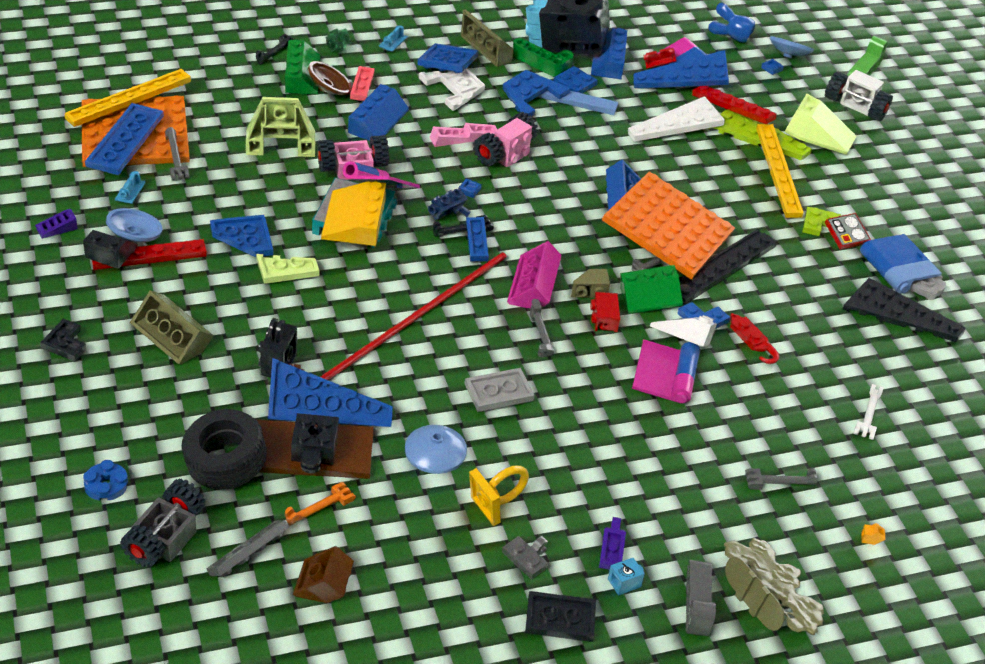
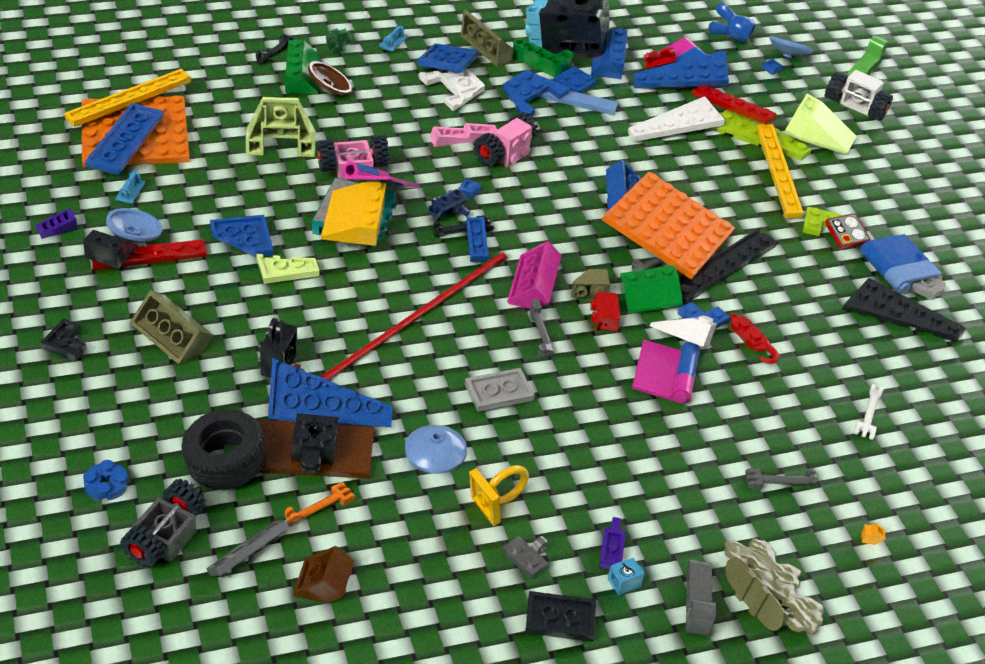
(170, 135): dark grey hinge -> none
(362, 83): coral plate -> none
(377, 113): blue slope -> none

